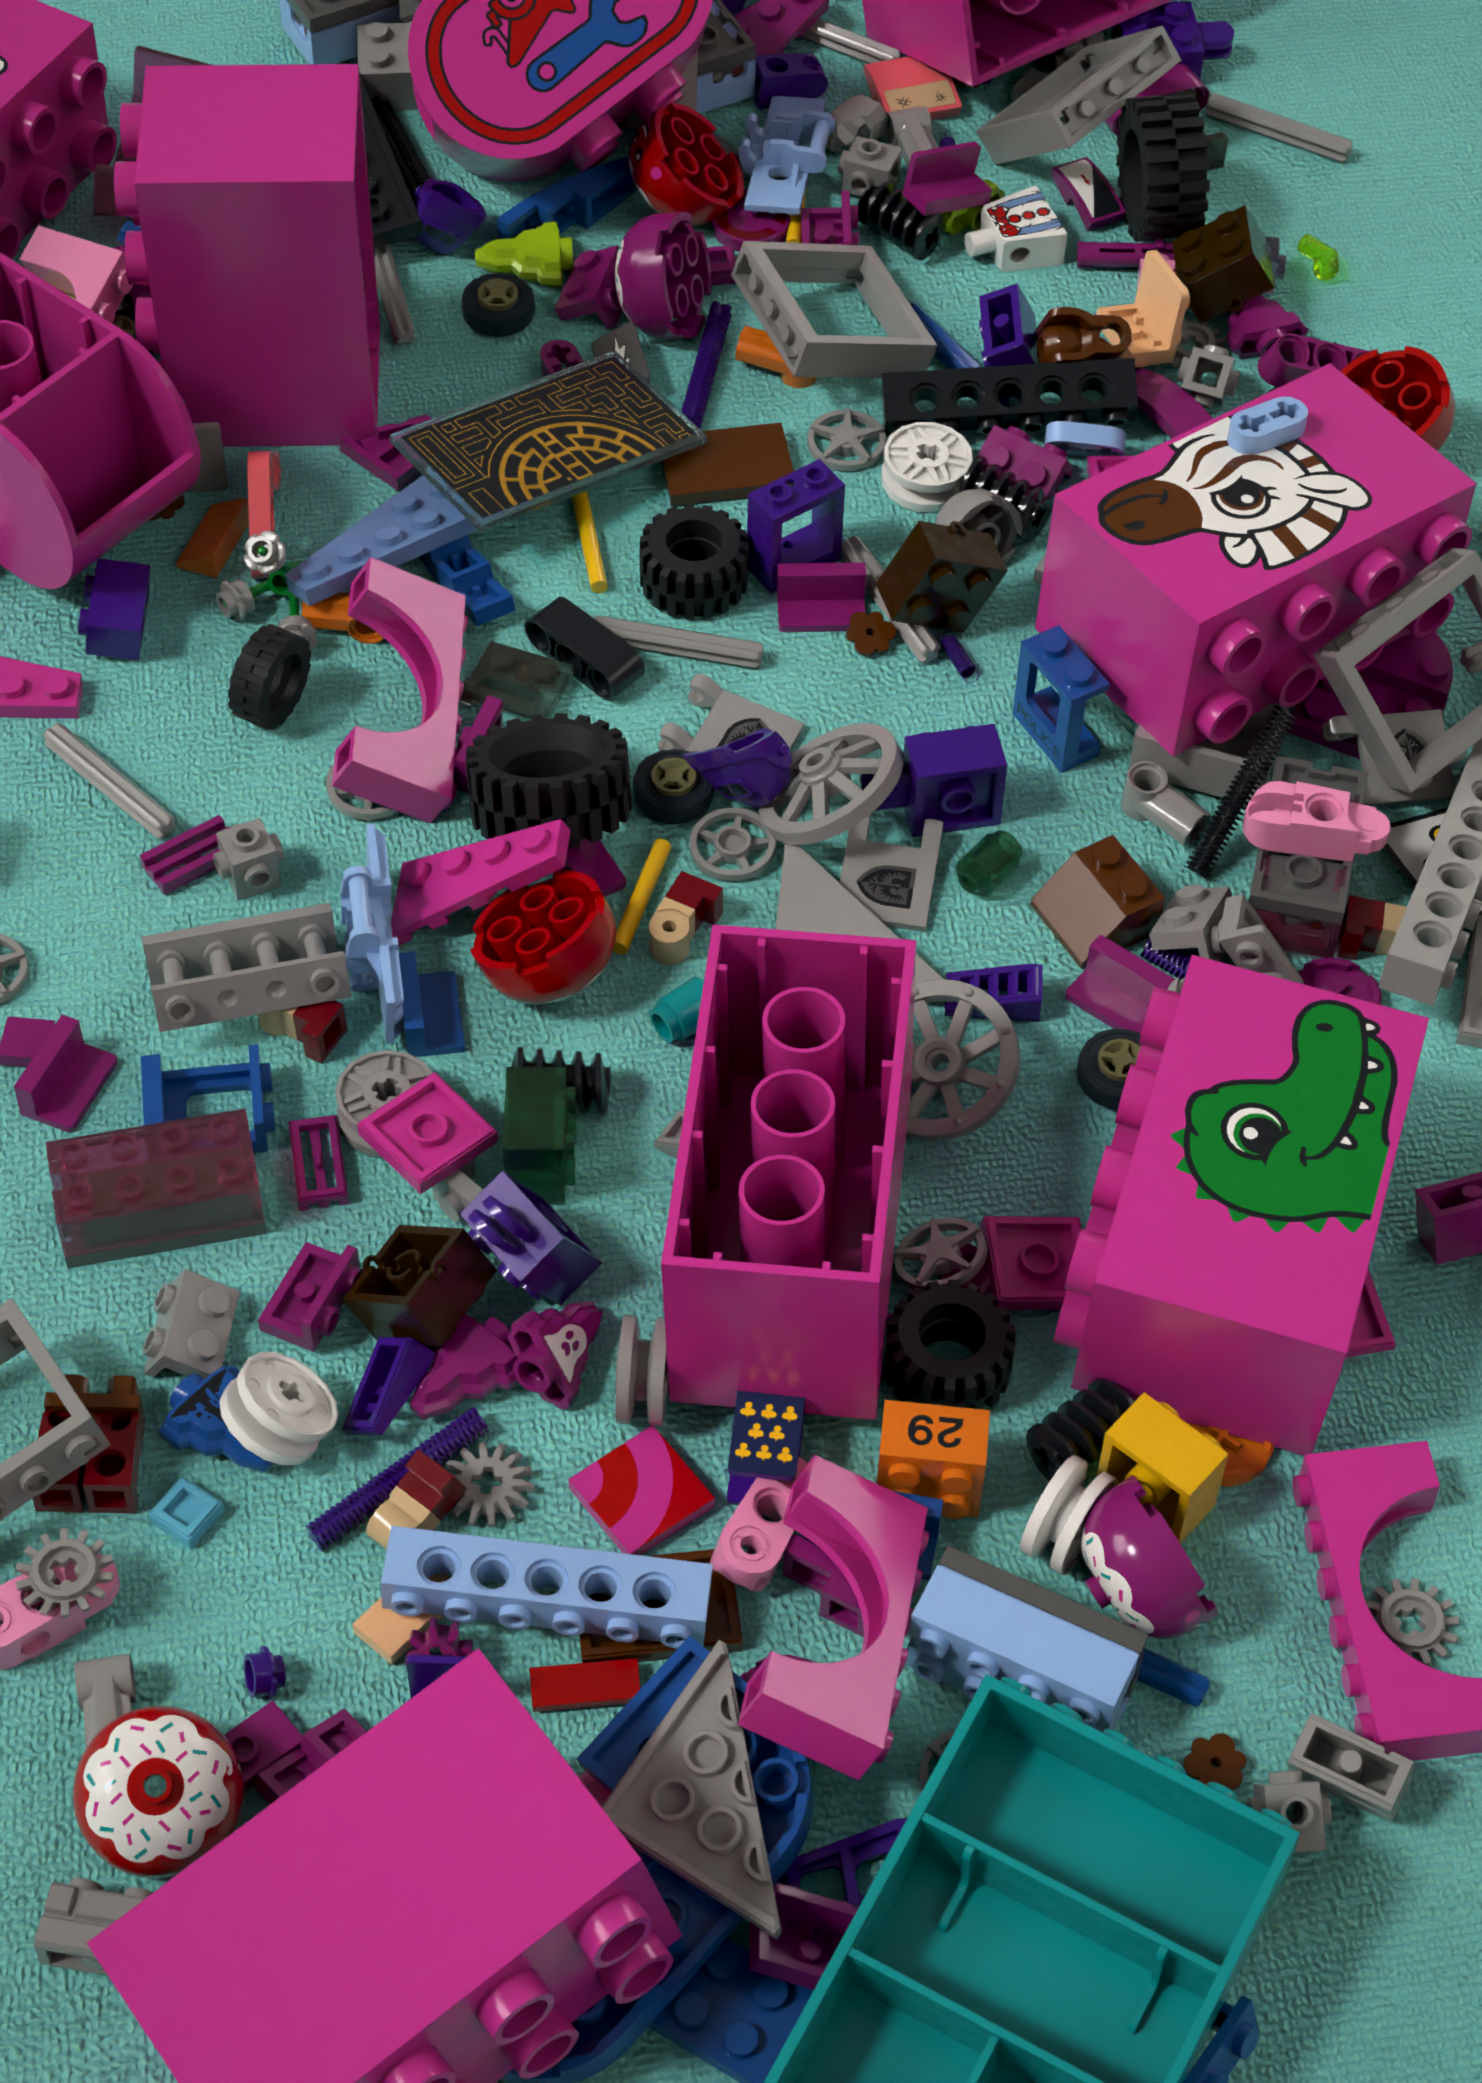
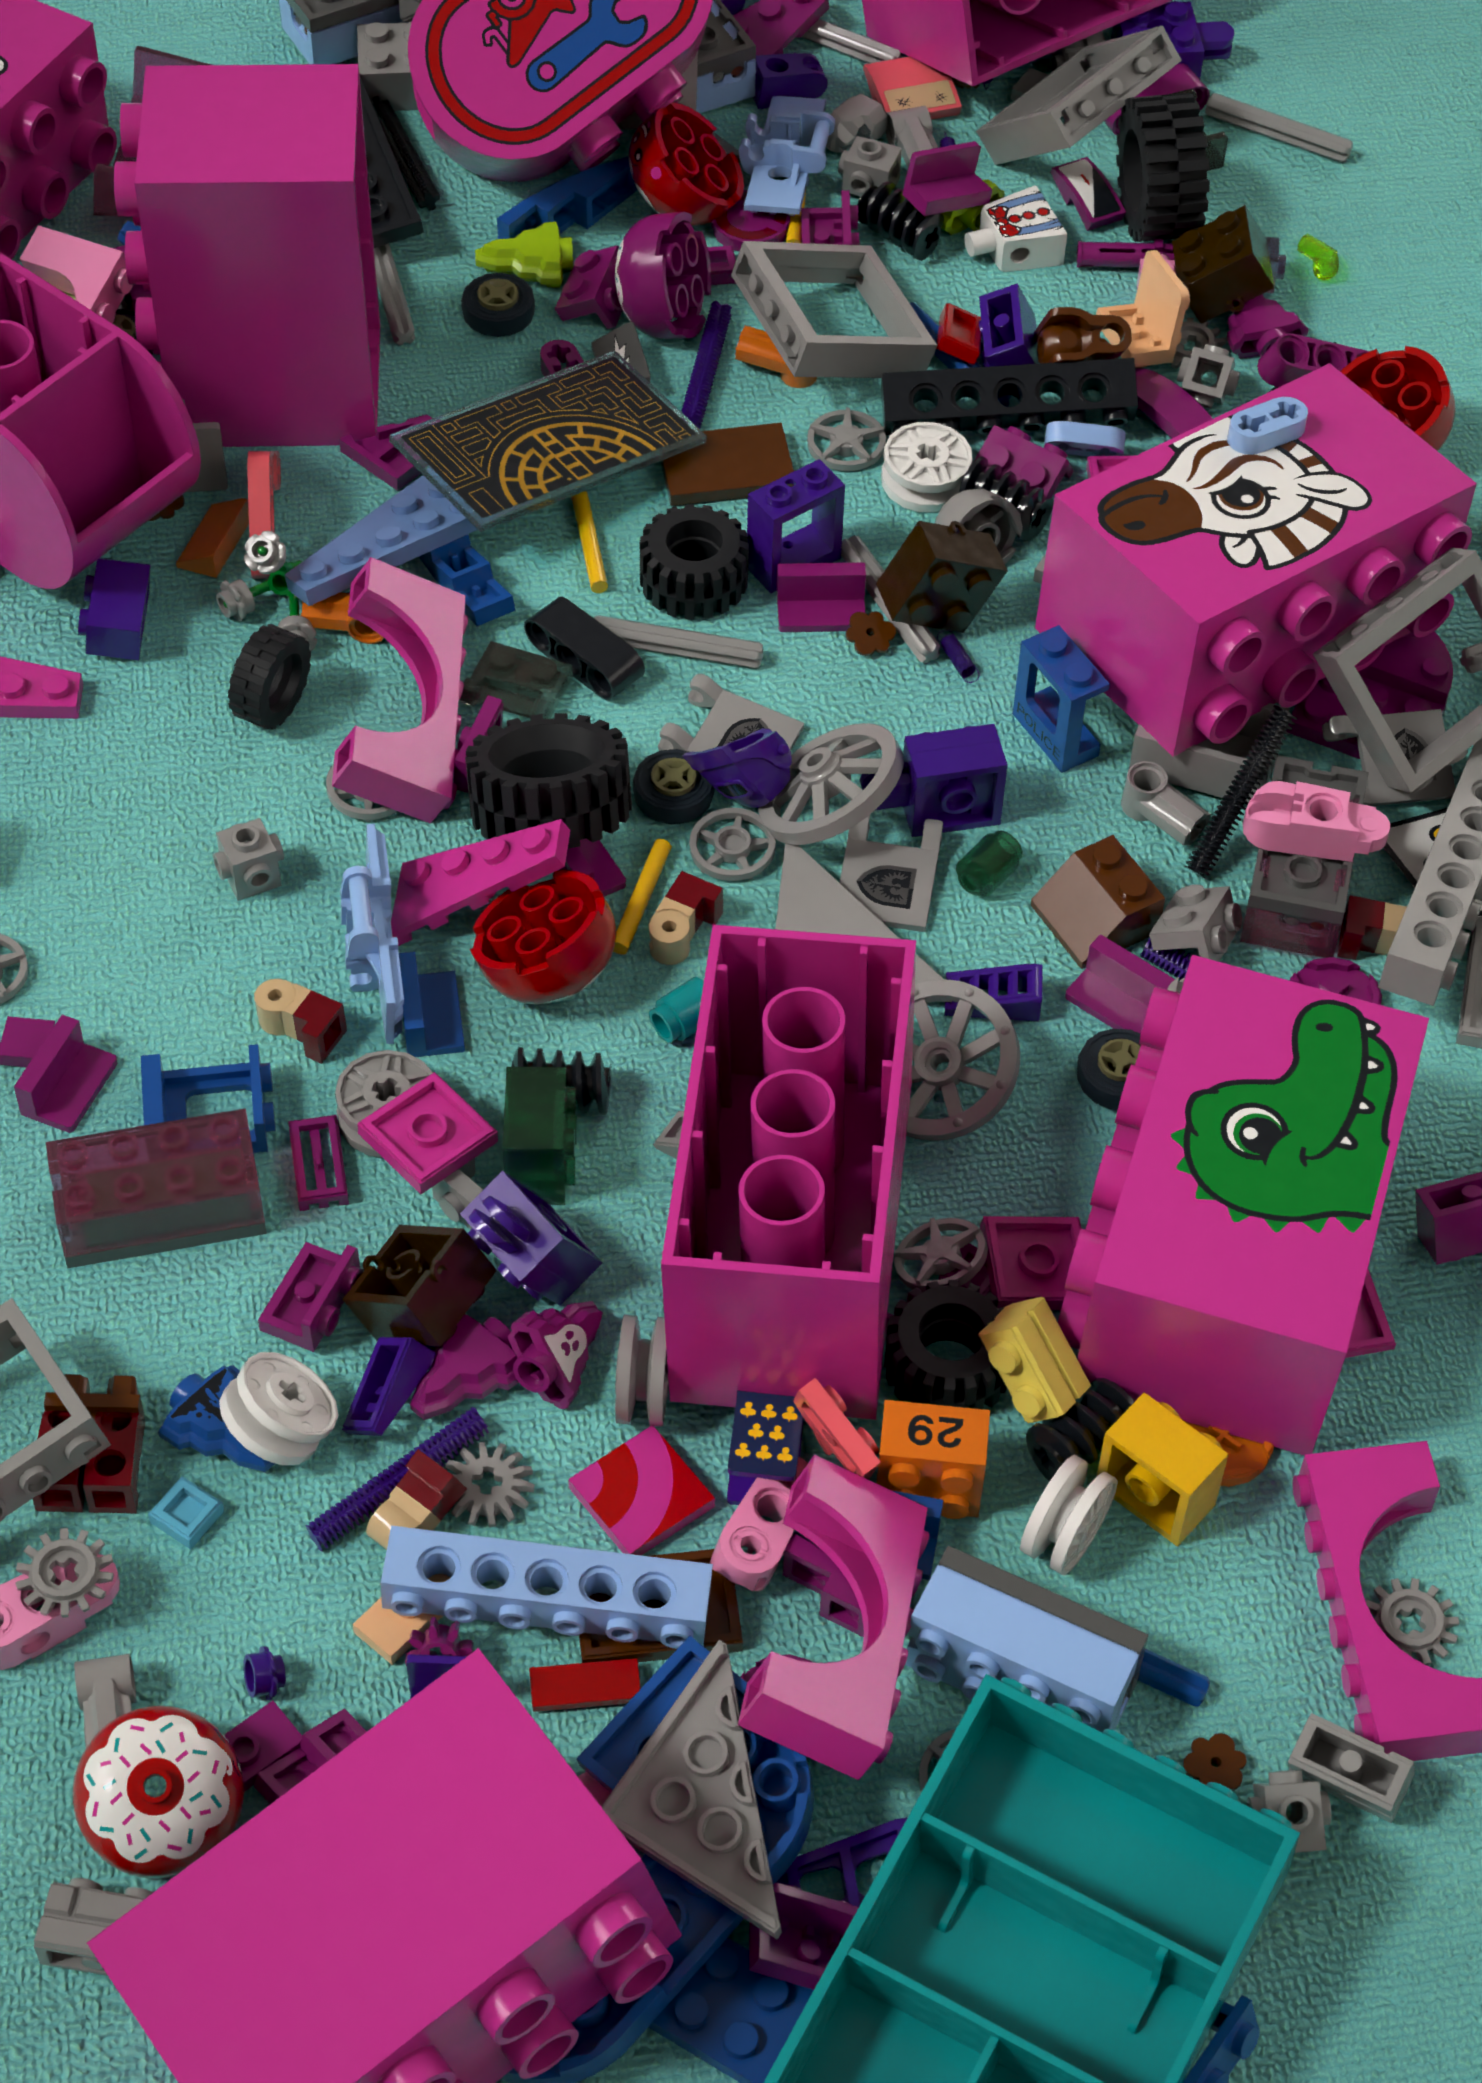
(109, 781): light grey axle -> none
(183, 850): magenta tile -> none
(190, 1326): light grey bracket -> none
(245, 967): light grey fence -> none
(447, 215): dark purple helmet -> none
(824, 1414): none -> coral wing
(959, 333): none -> red tile
(1034, 1360): none -> light yellow brick
(1141, 1566): magenta cylinder -> none
(1251, 942): light grey bracket -> none

